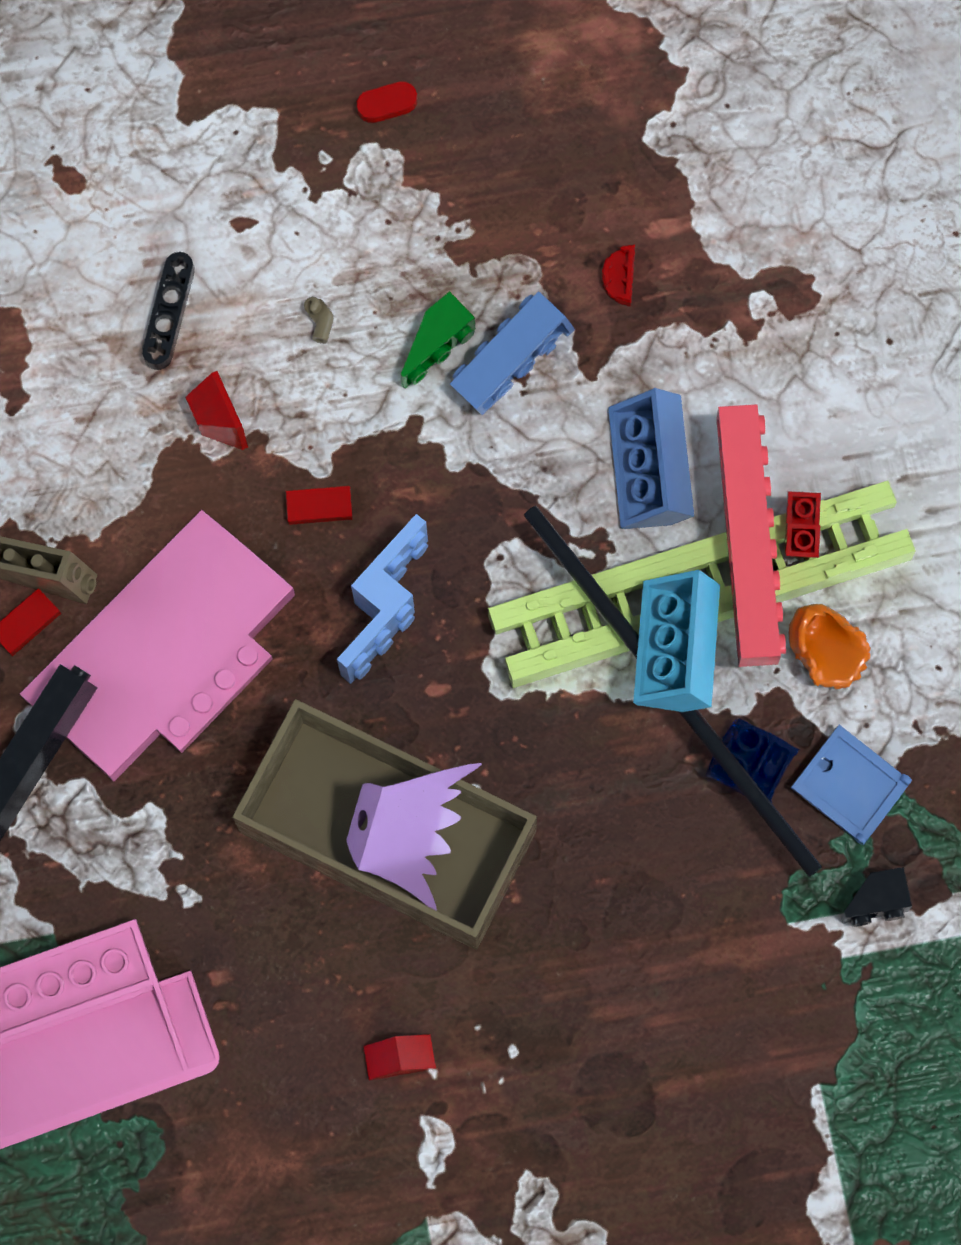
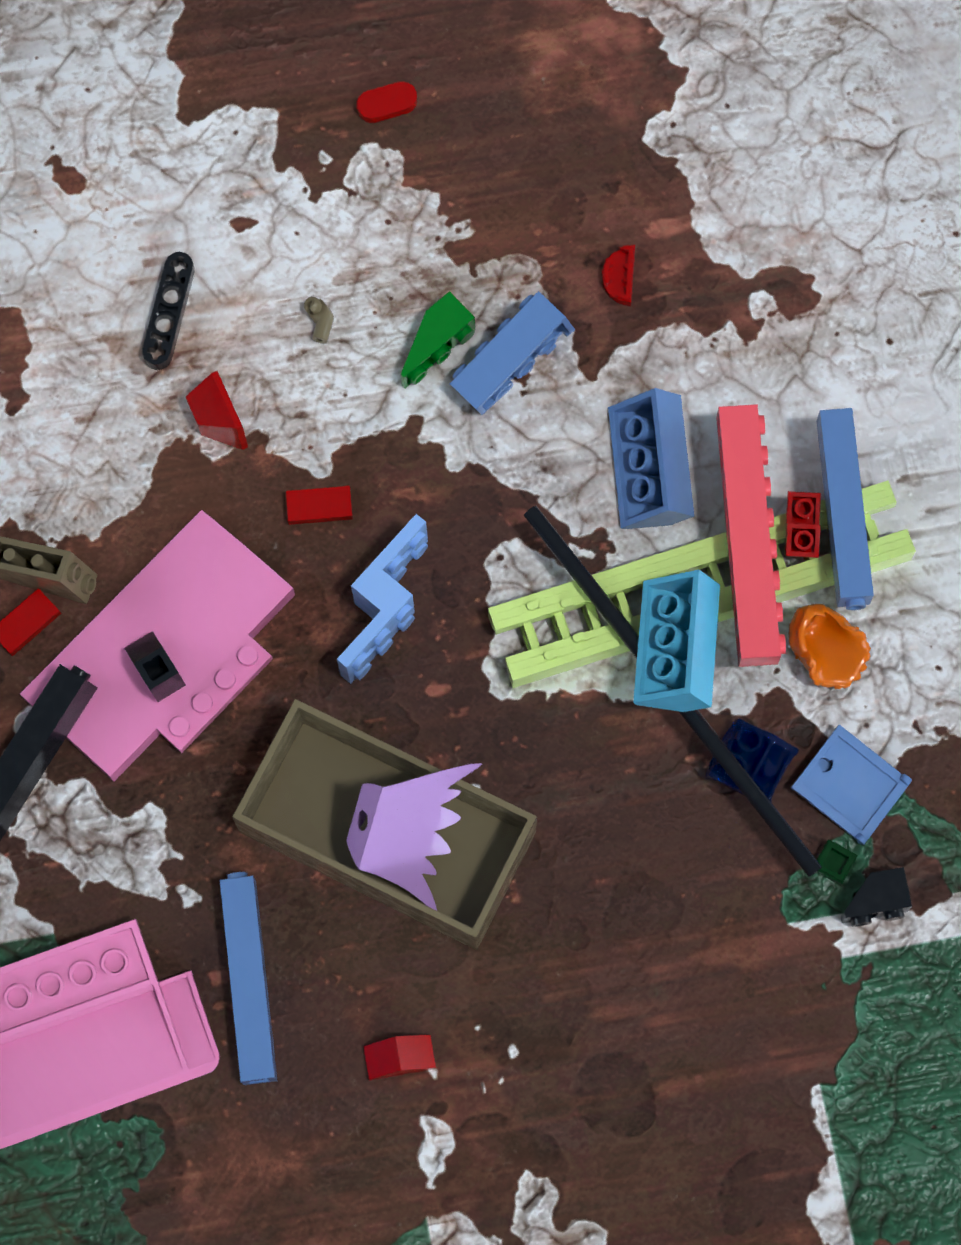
(155, 666): none -> black slope
(248, 979): none -> medium blue brick
(835, 862): none -> dark green tile
(844, 508): none -> medium blue brick

